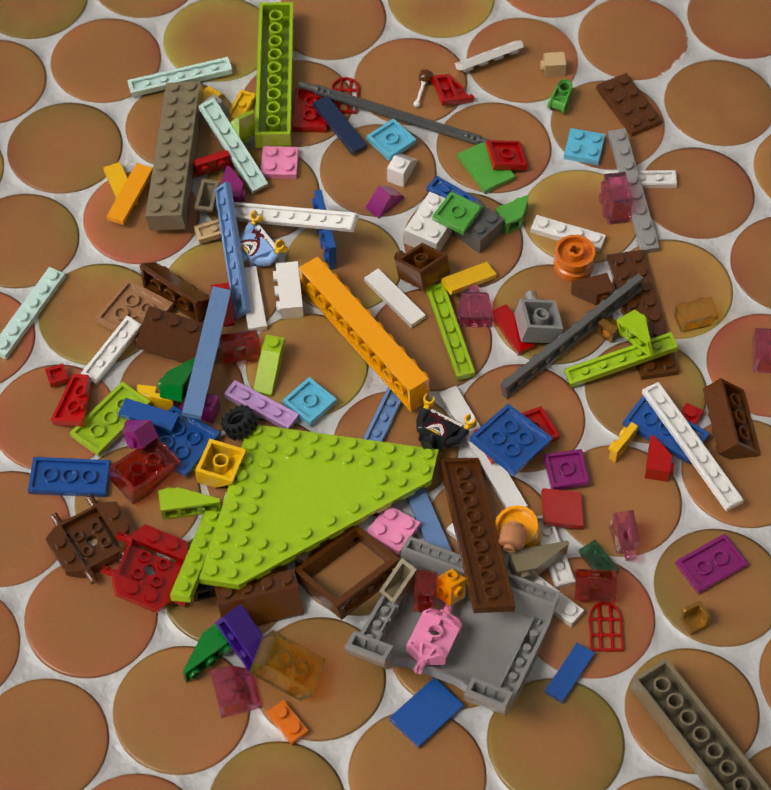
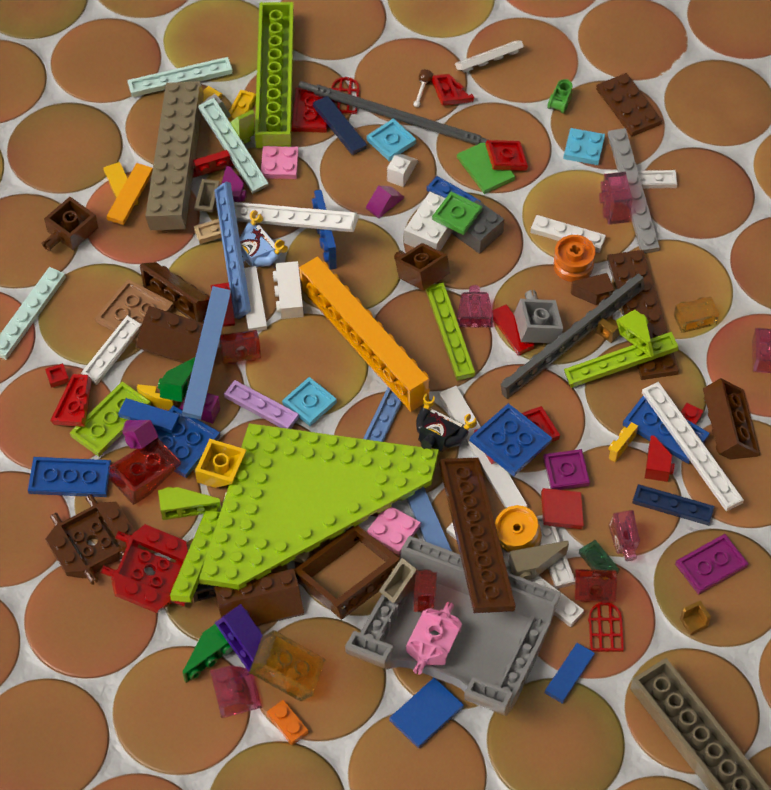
(69, 224): none -> reddish brown brick
(239, 422): black tyre -> none
(269, 364): lime slope -> none
(394, 298): white tile -> none
(451, 587): light orange brick -> none
(472, 276): yellow tile -> none
(512, 536): nougat head -> none
(513, 214): bright green slope -> none
(553, 64): tan brick -> none
(673, 504): none -> dark blue tile

